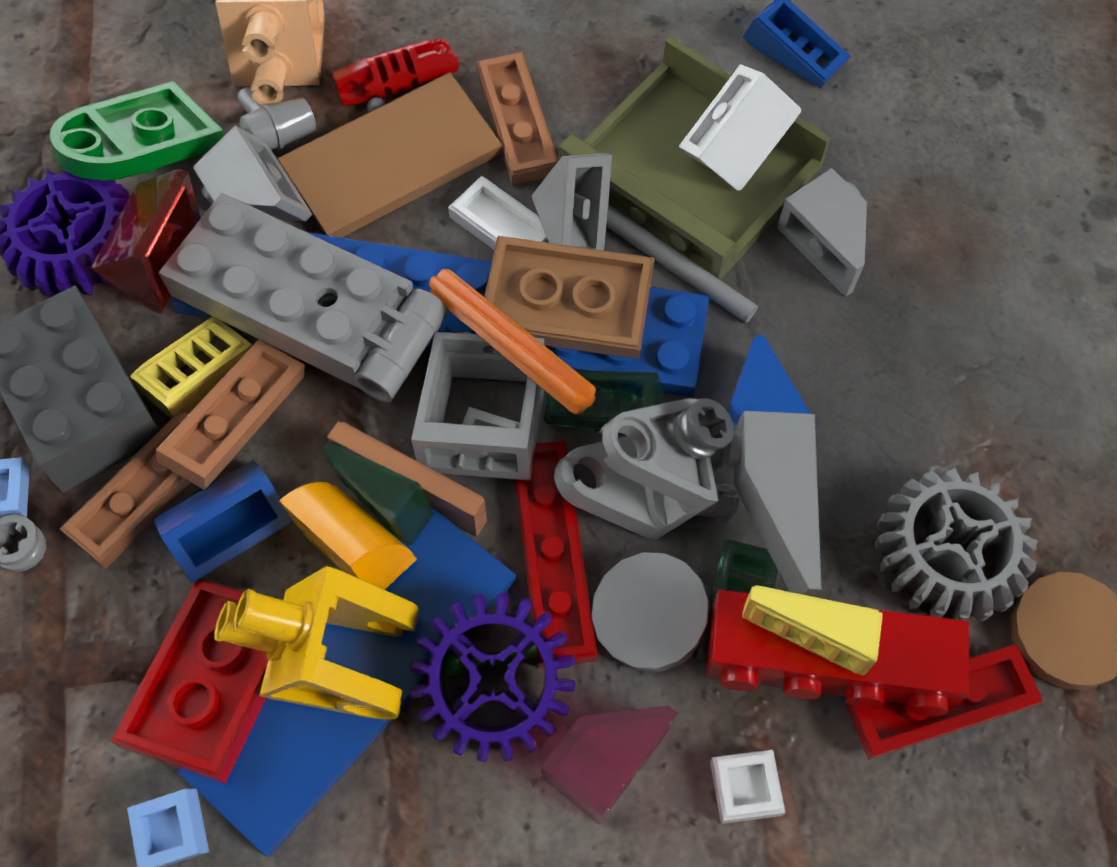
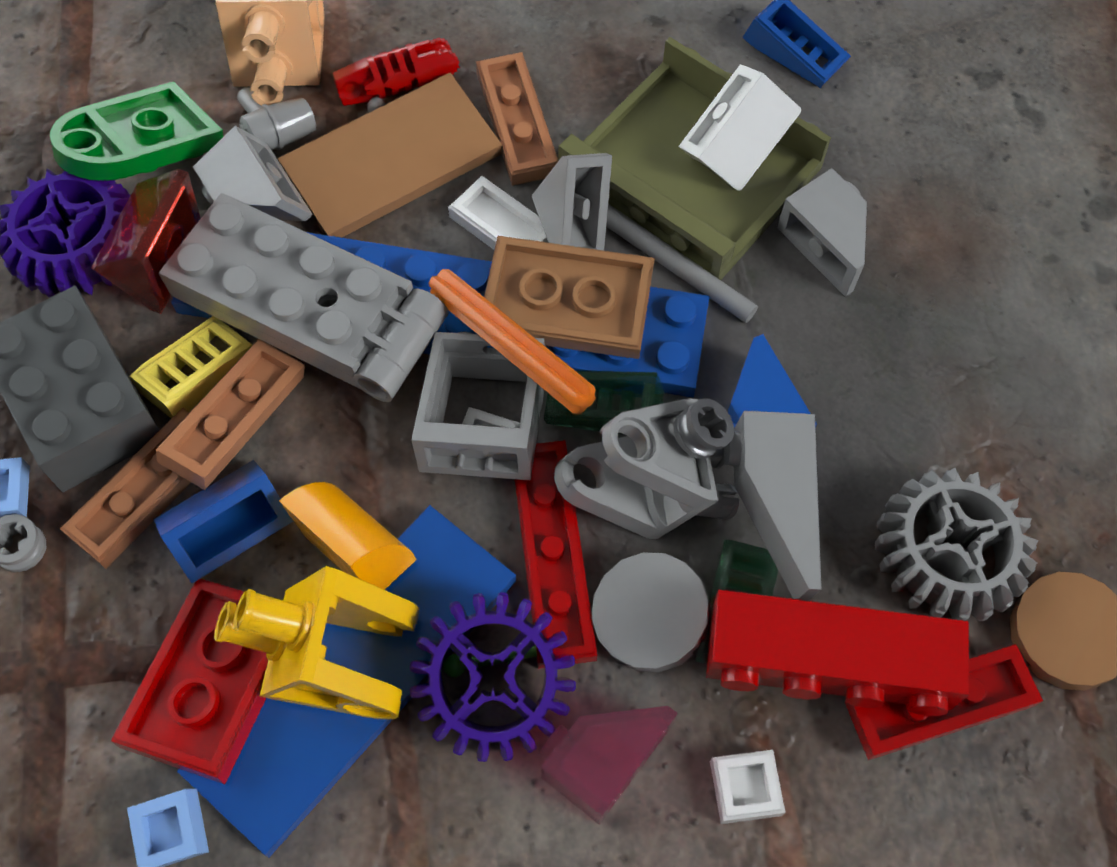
(387, 494): clear green slope -> none
(449, 498): nougat tile -> none
(826, 627): light yellow slope -> none

